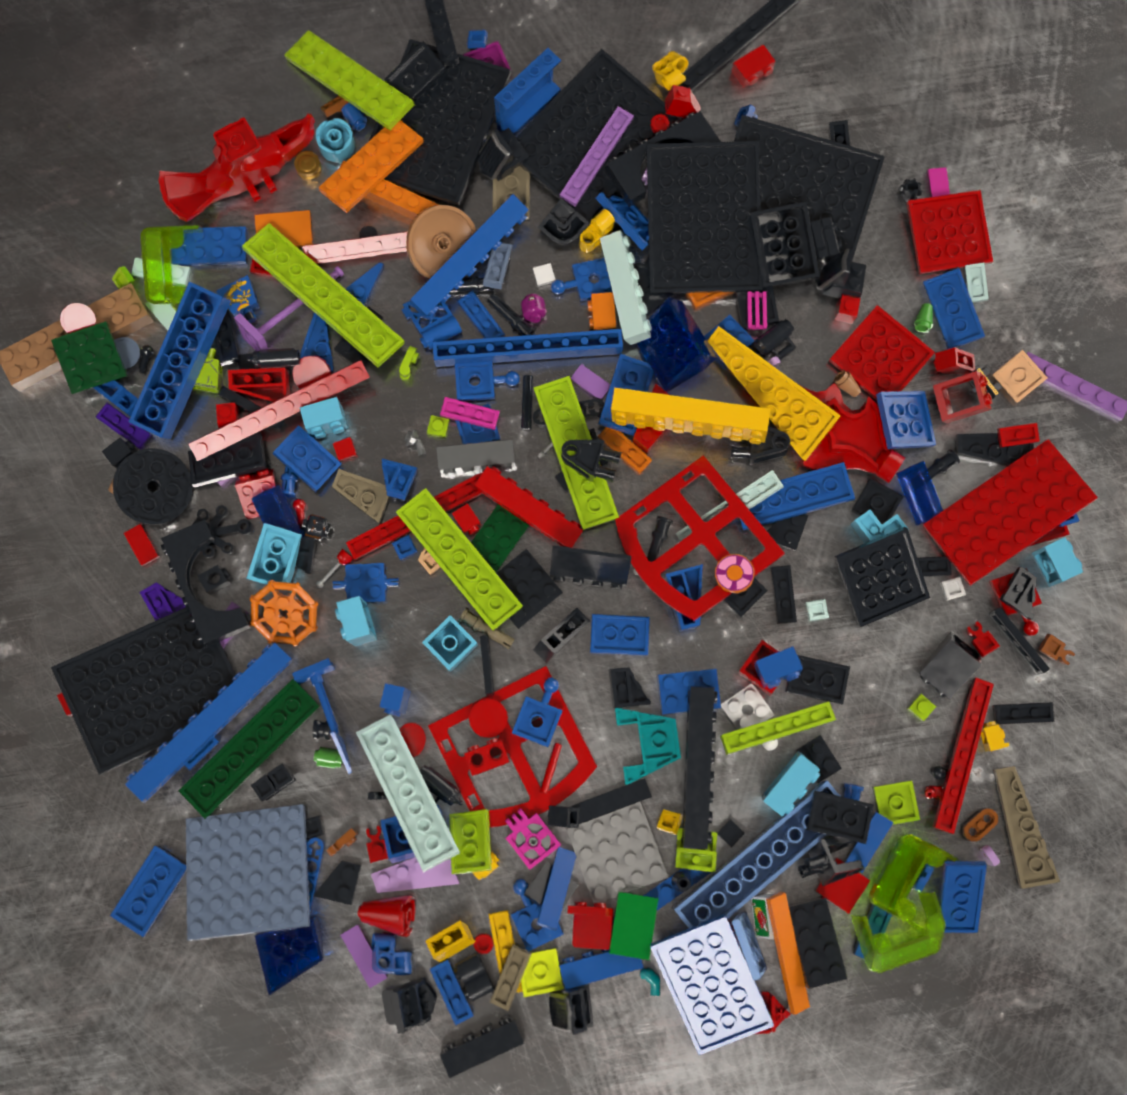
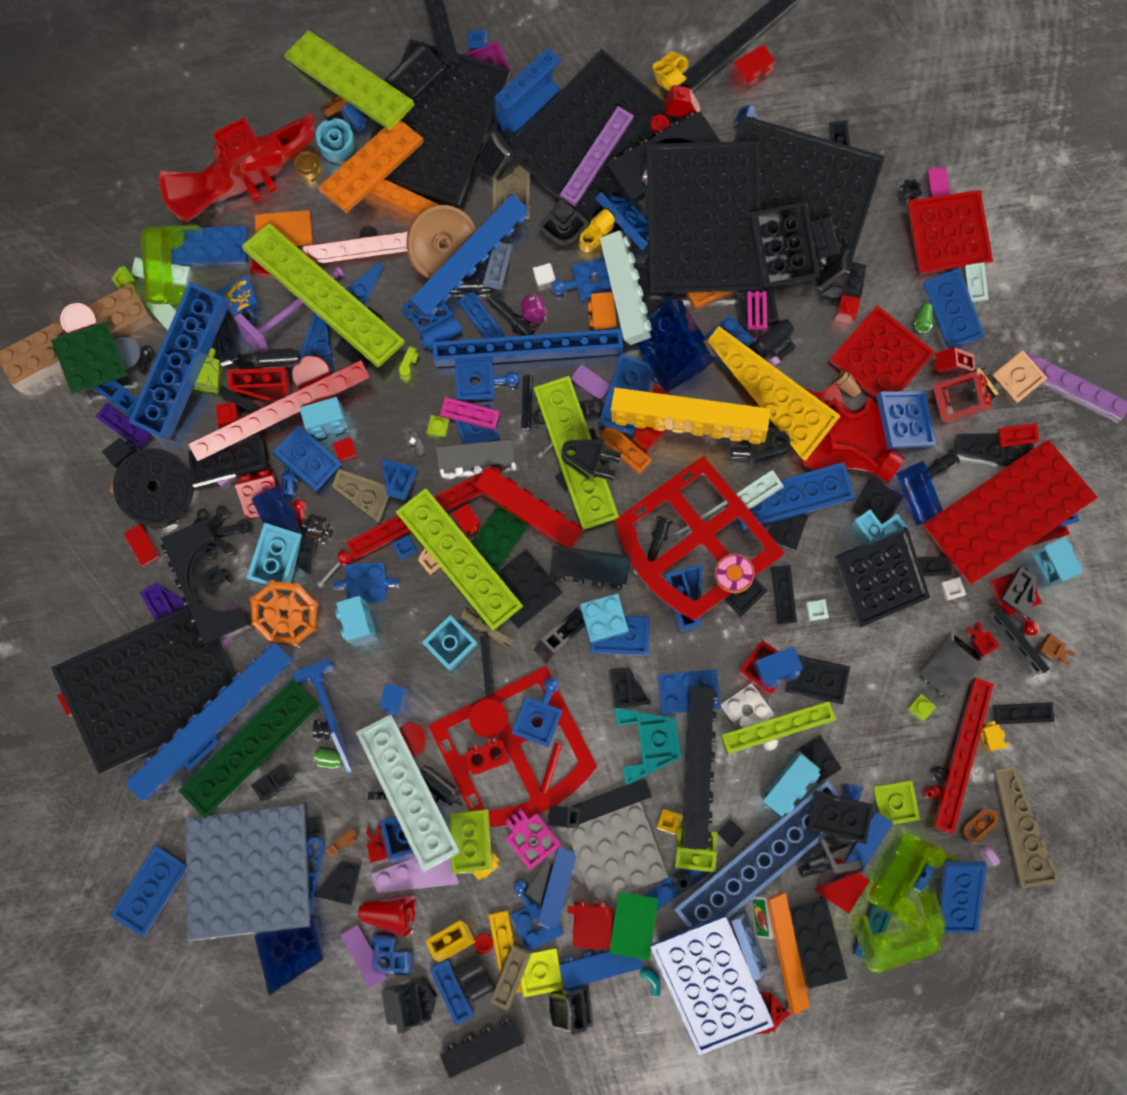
(604, 618): none -> medium azure brick

